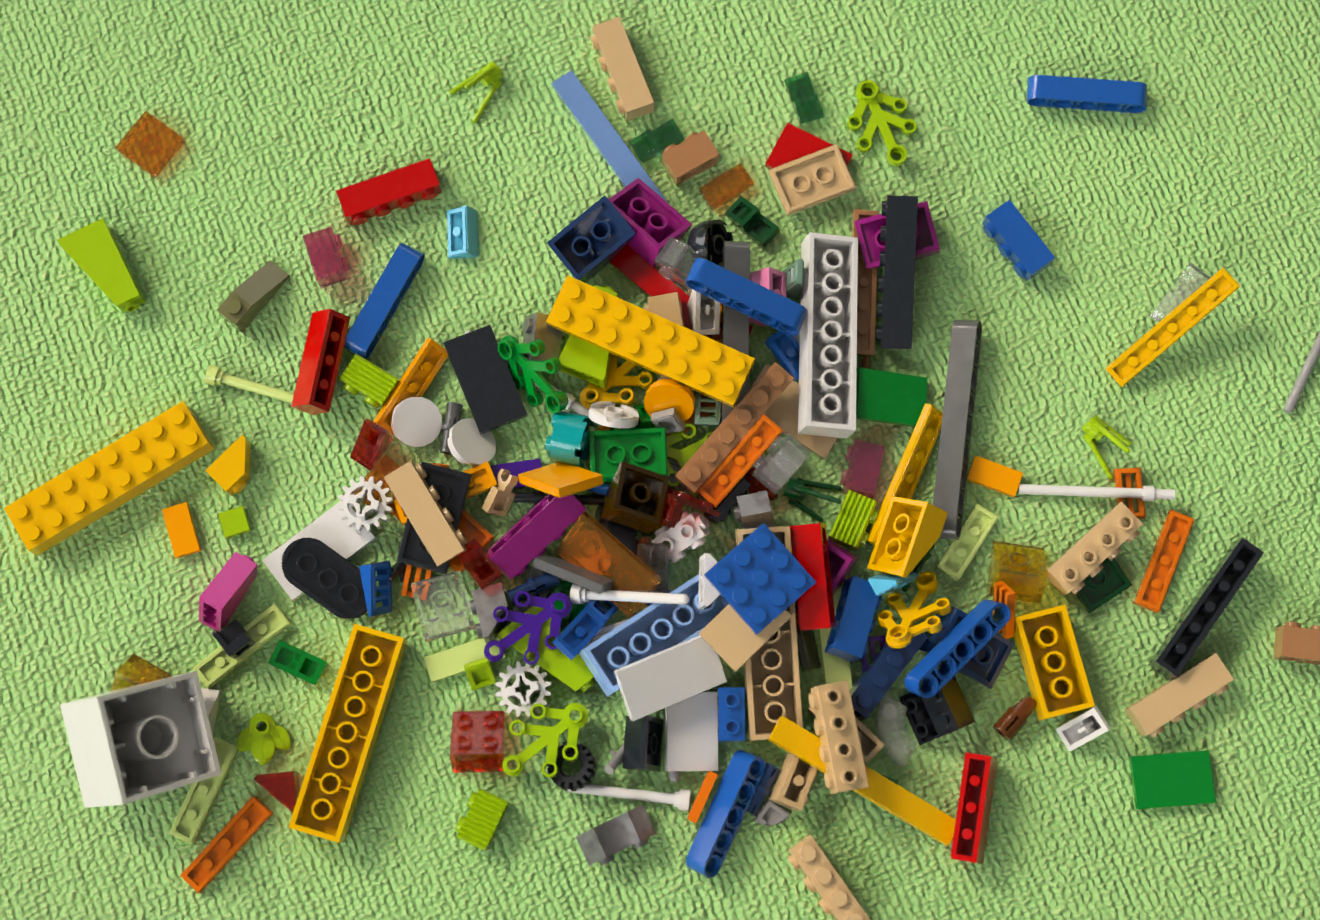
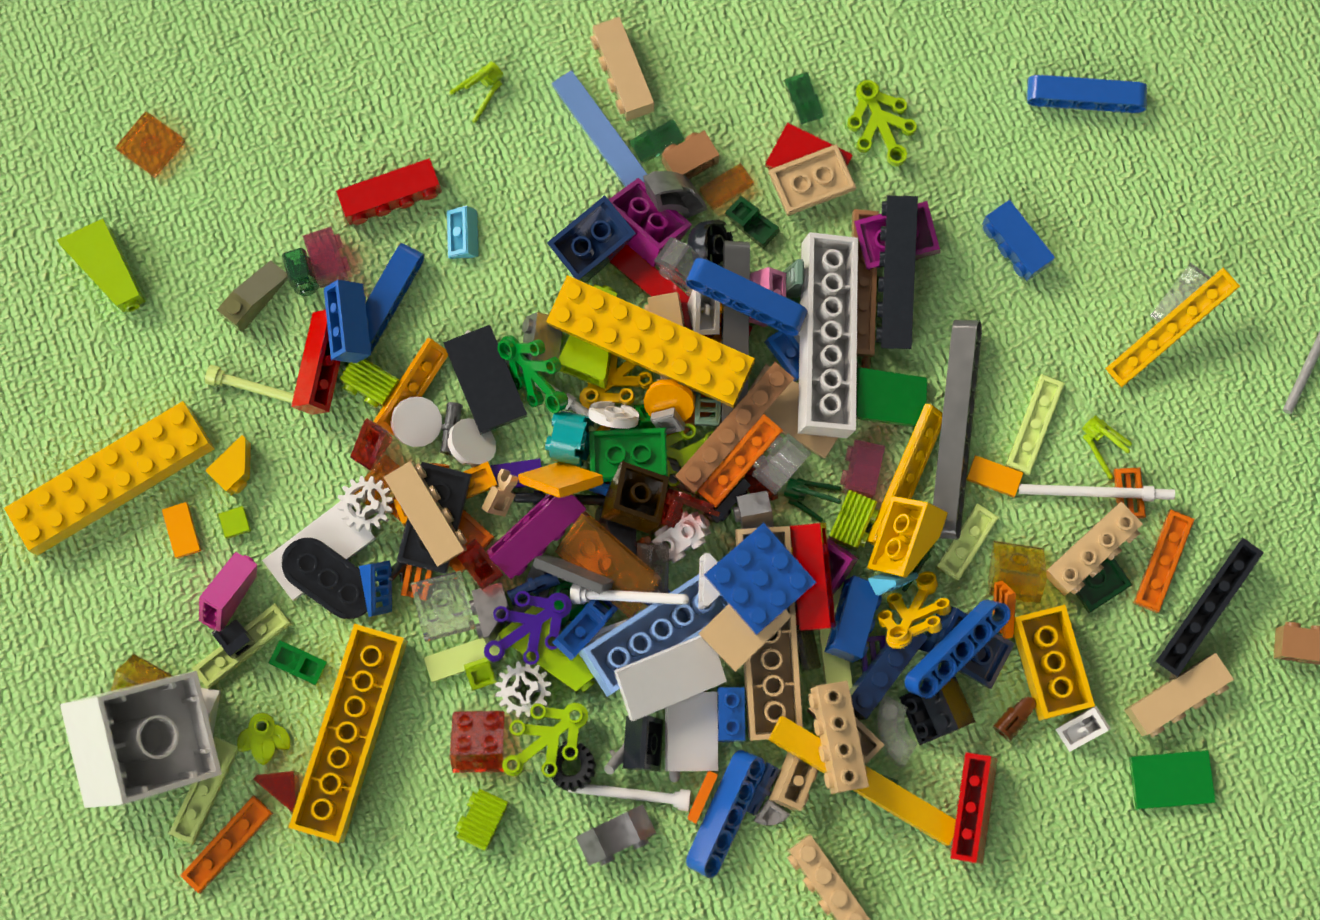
(300, 272): none -> clear green brick
(347, 321): none -> blue brick
(673, 192): none -> flat silver brick
(1035, 424): none -> yellowish green tile

